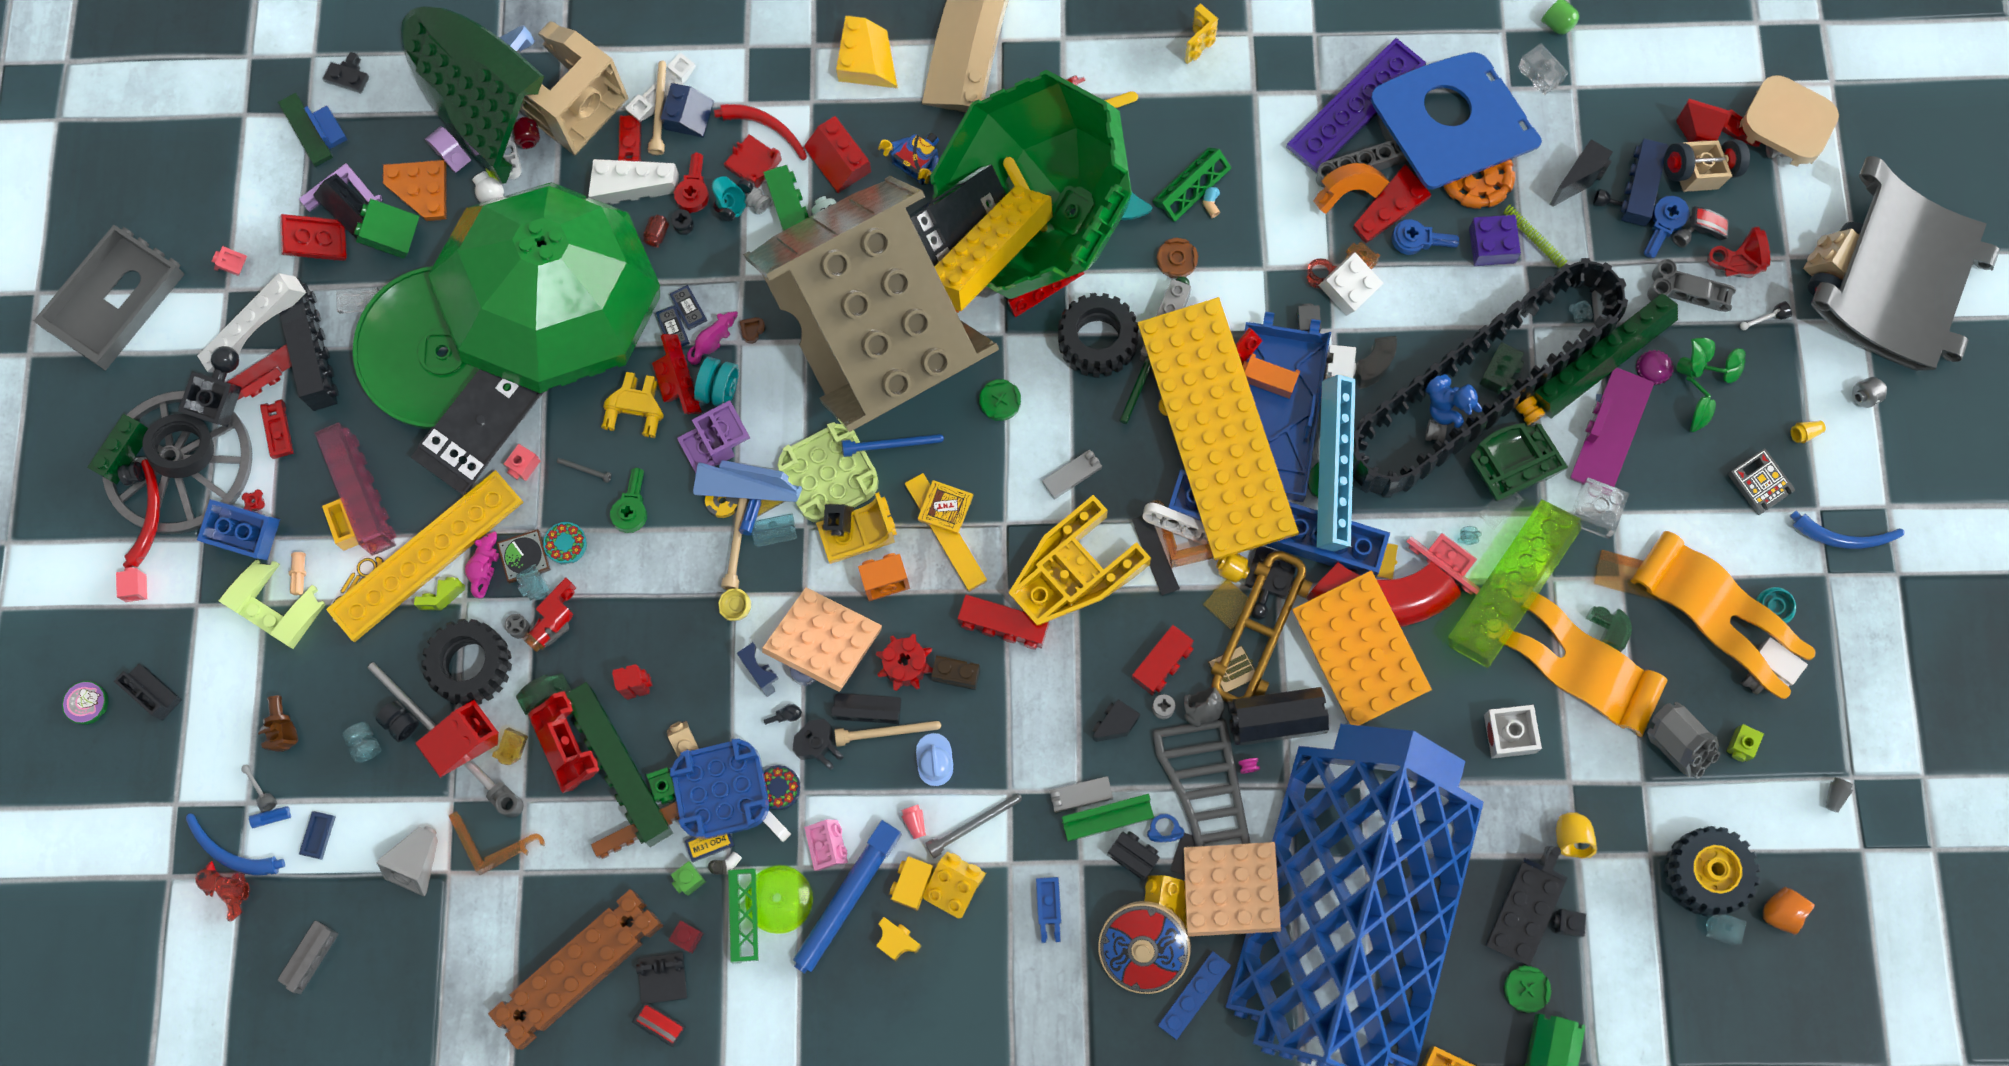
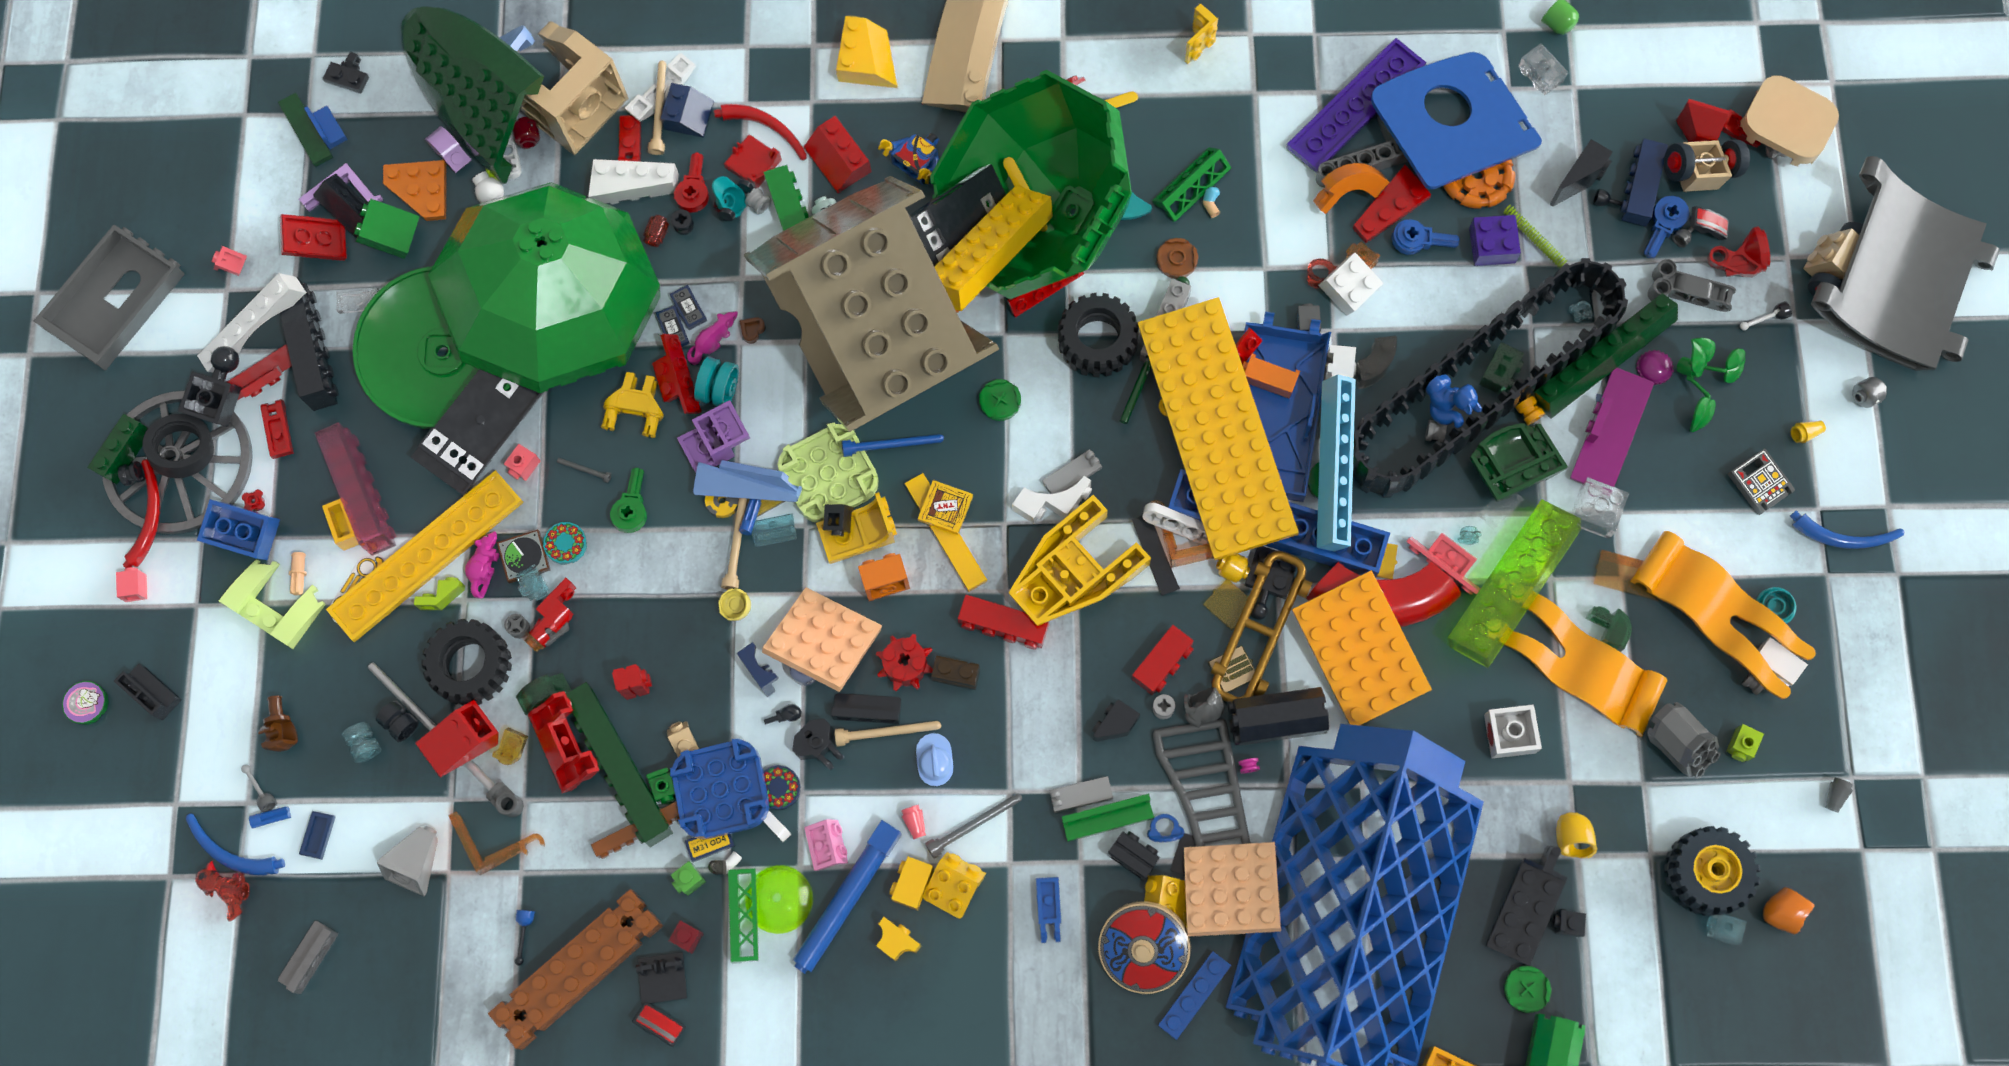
(524, 919): none -> hinge
(1033, 504): none -> white arch

